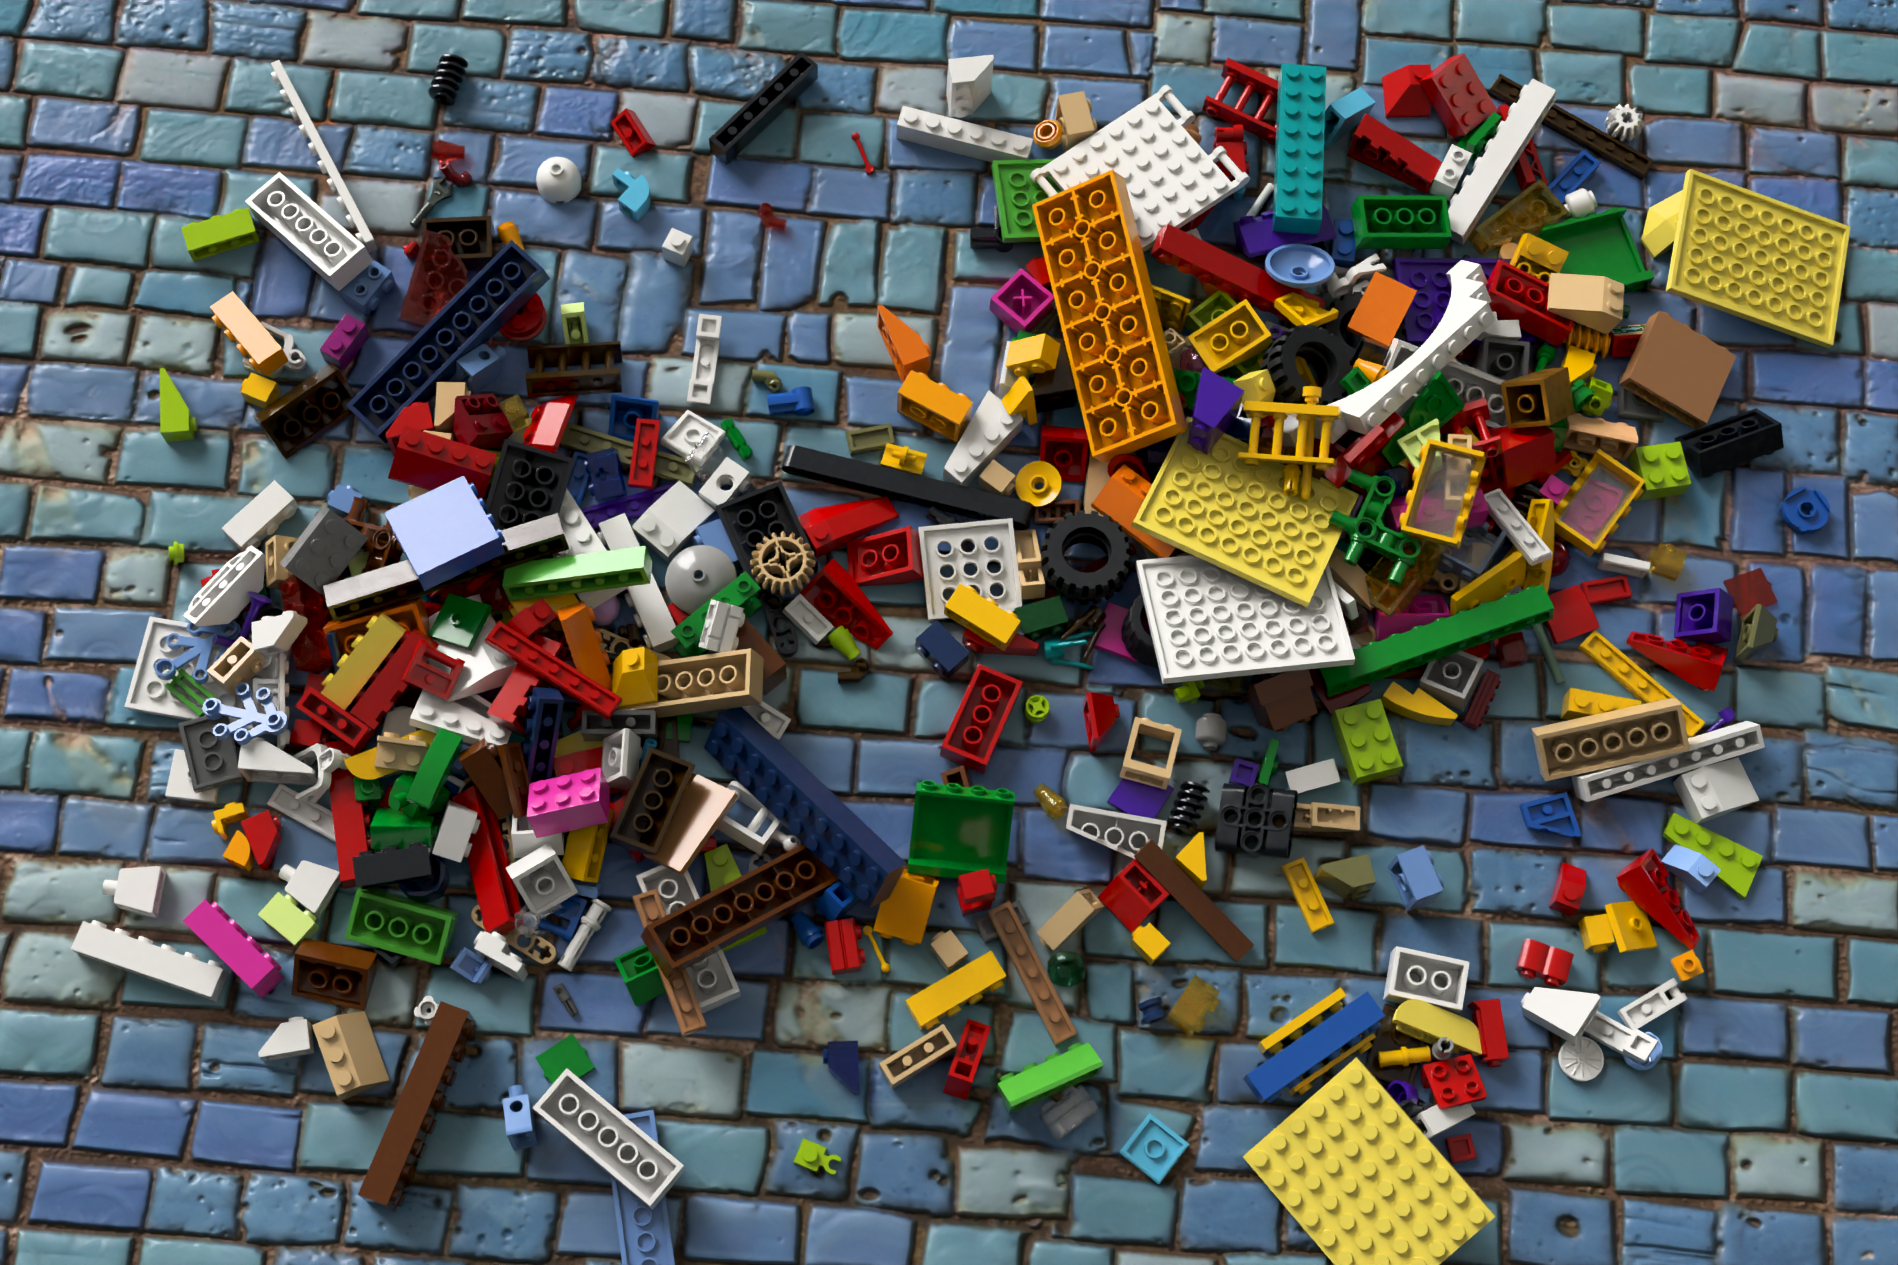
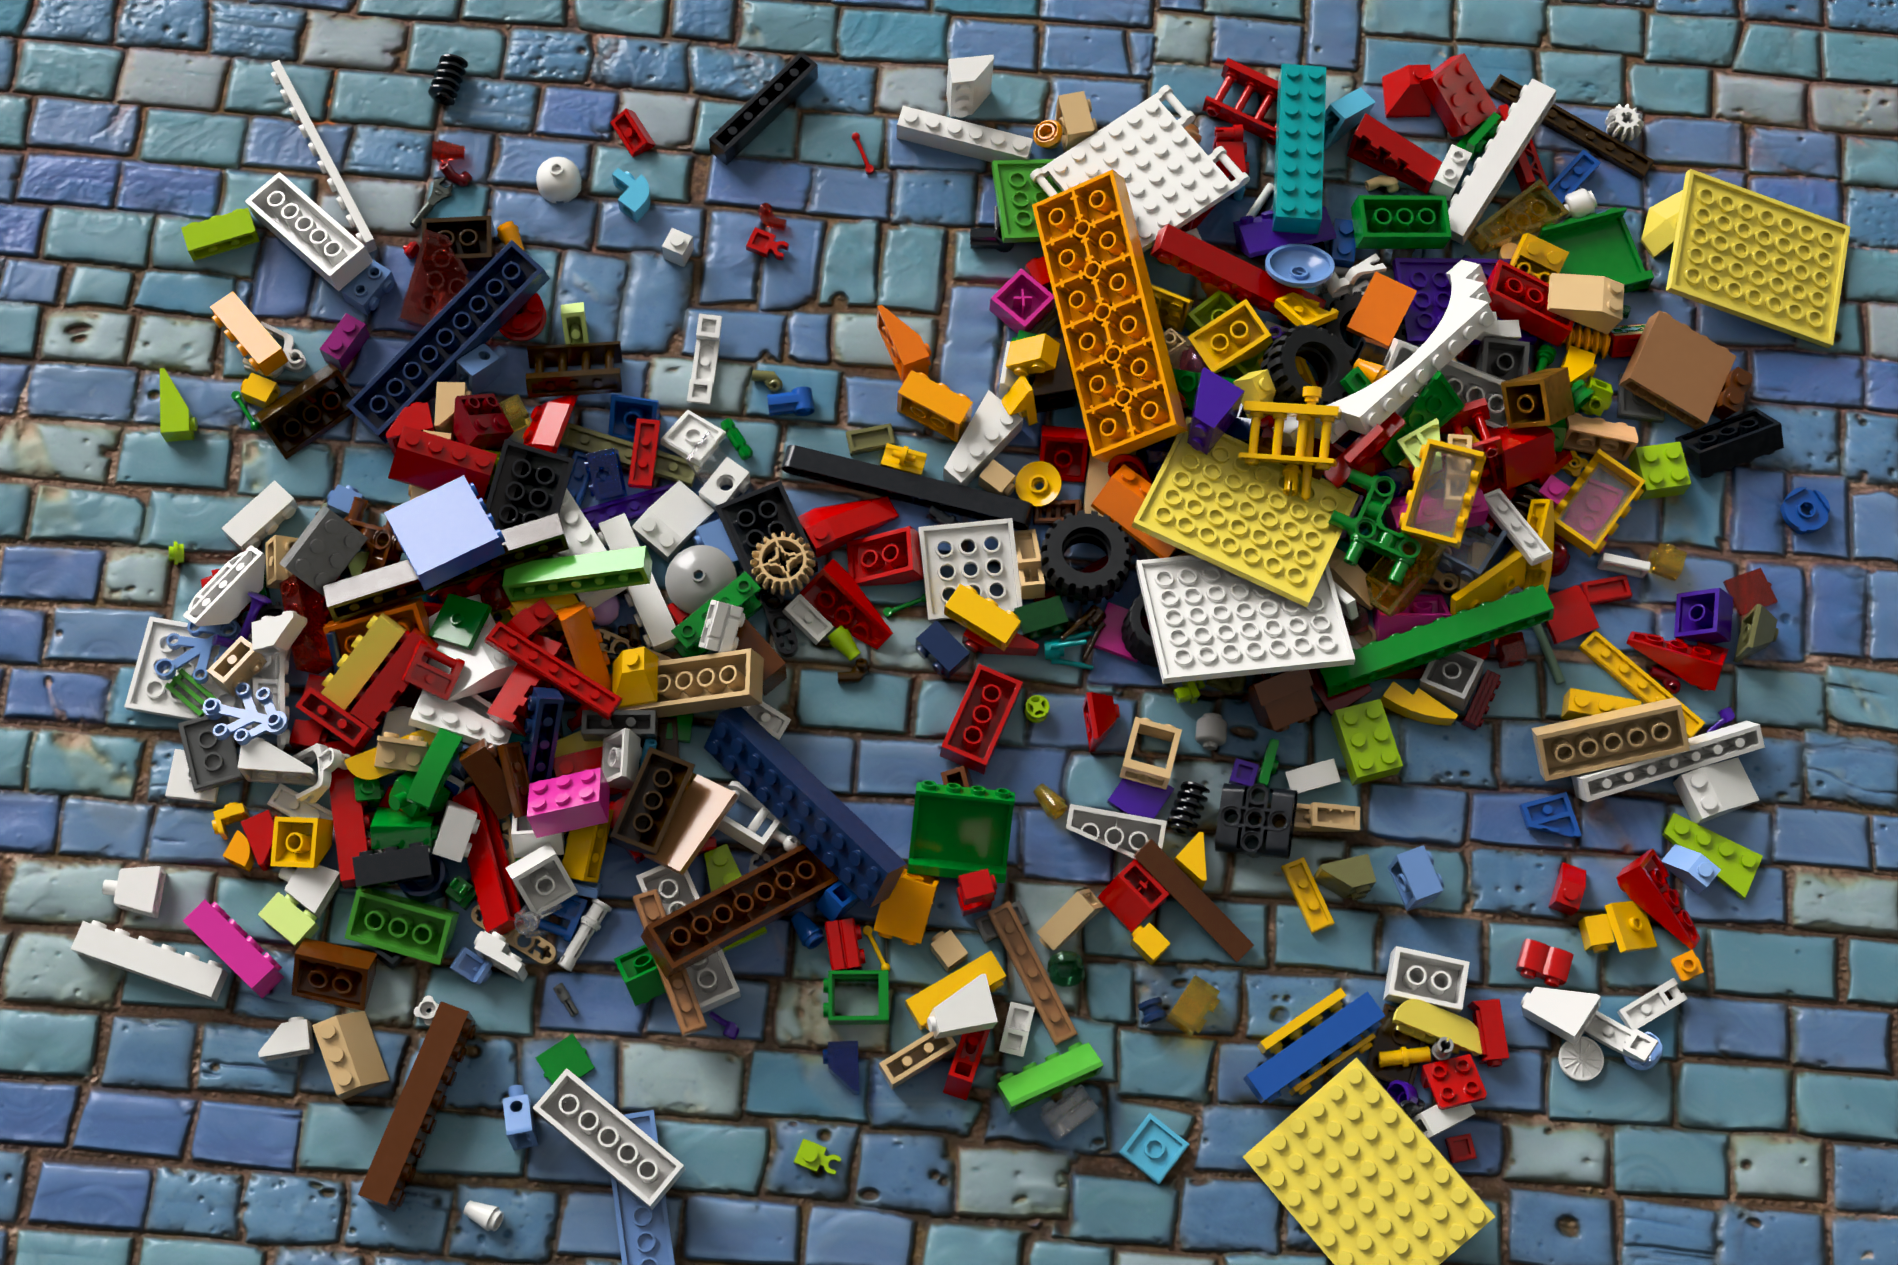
(236, 396): none -> green hinge
(300, 841): none -> yellow slope
(461, 892): none -> green piece
(485, 1215): none -> white cone
(731, 1029): none -> dark purple hand
(764, 243): none -> red plate
(879, 976): none -> green window
(888, 612): none -> green hinge
(964, 1011): none -> white slope
(1017, 1029): none -> white slope
(1382, 180): none -> tan arm
(1667, 678): none -> dark red arm
(1732, 394): none -> reddish brown brick

